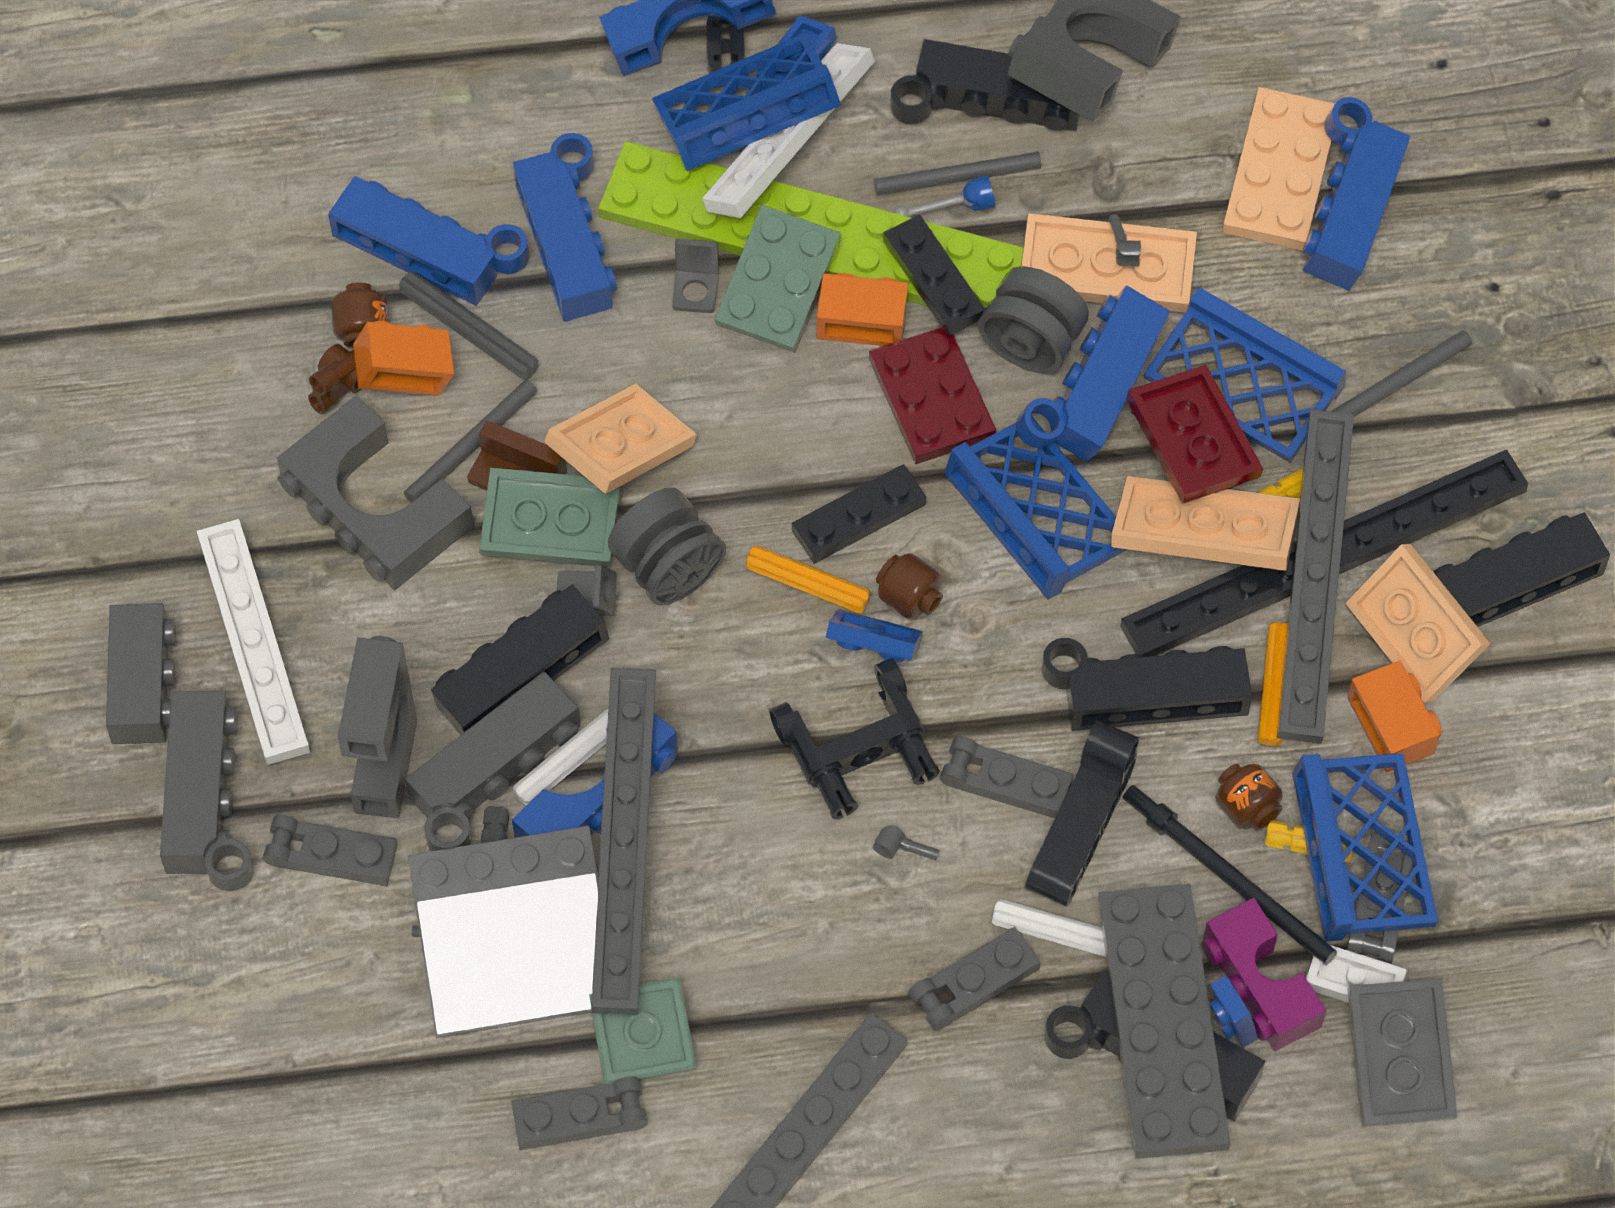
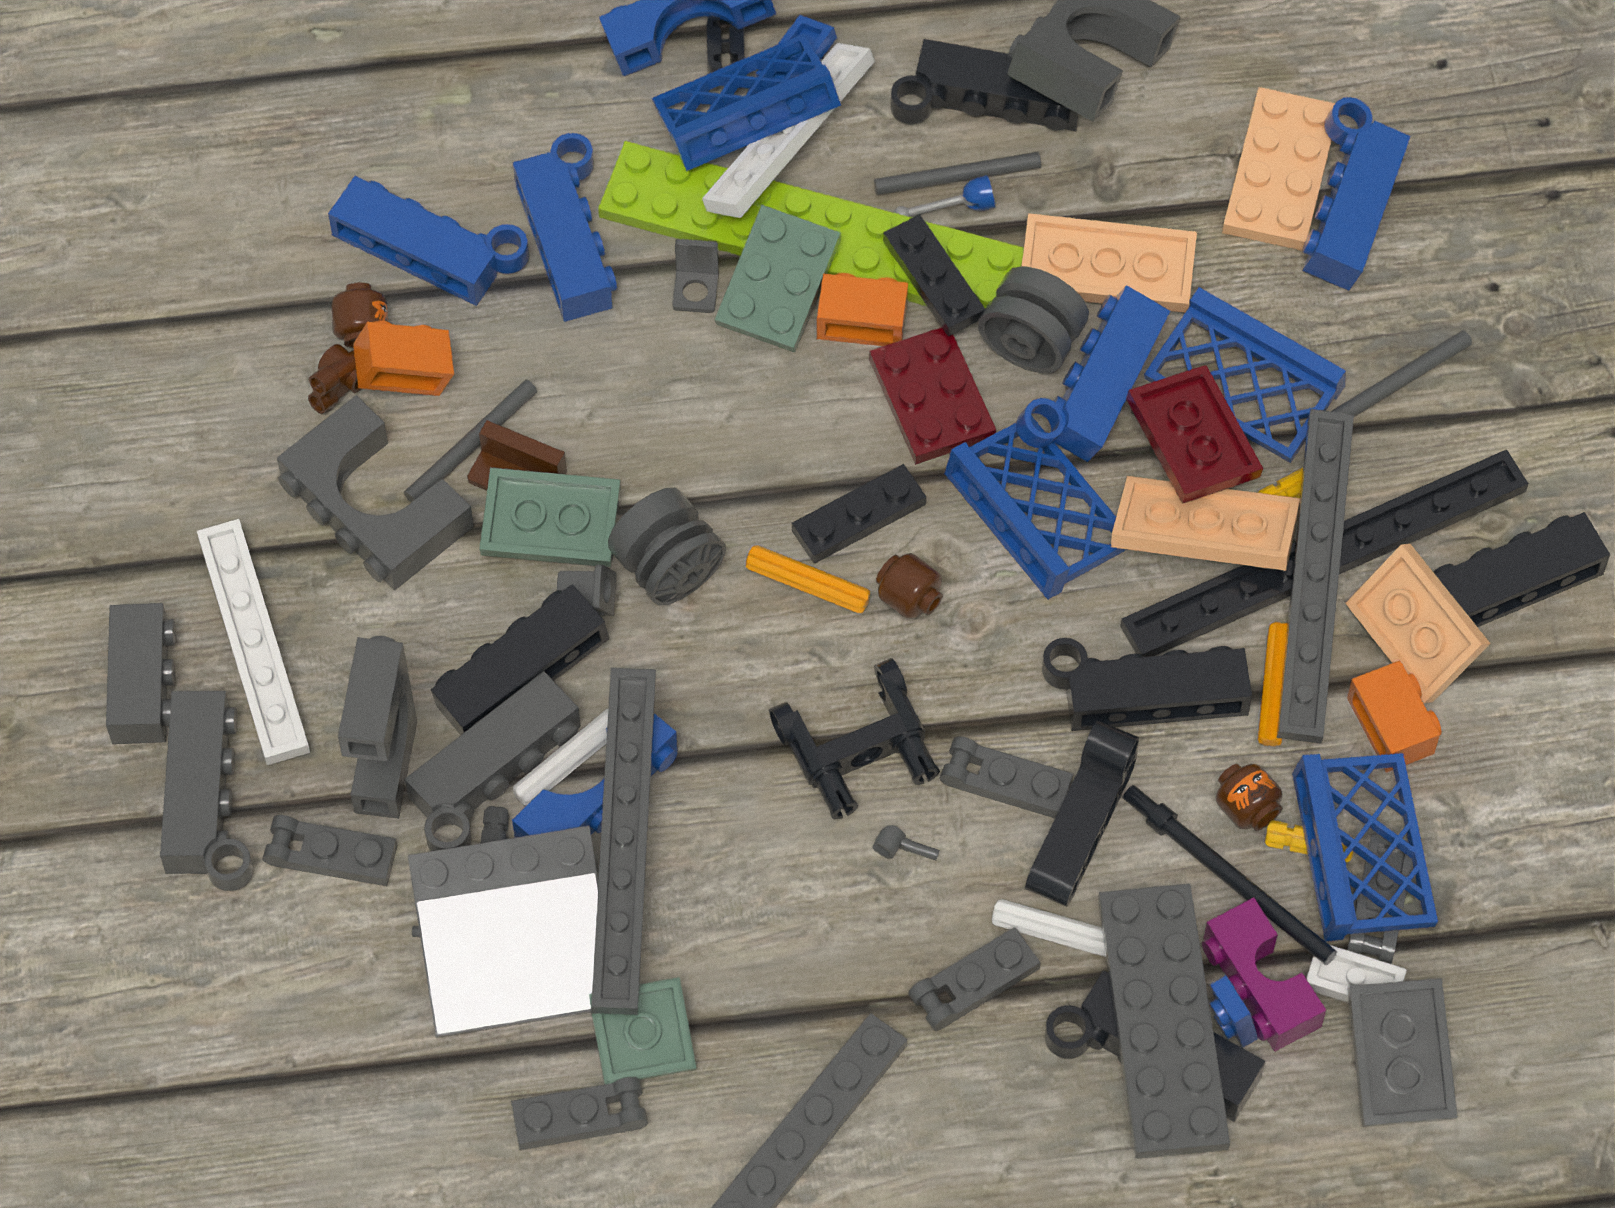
(468, 325): dark grey axle -> none
(620, 438): light nougat plate -> none
(859, 631): blue plate -> none
(1127, 251): dark grey hand -> none

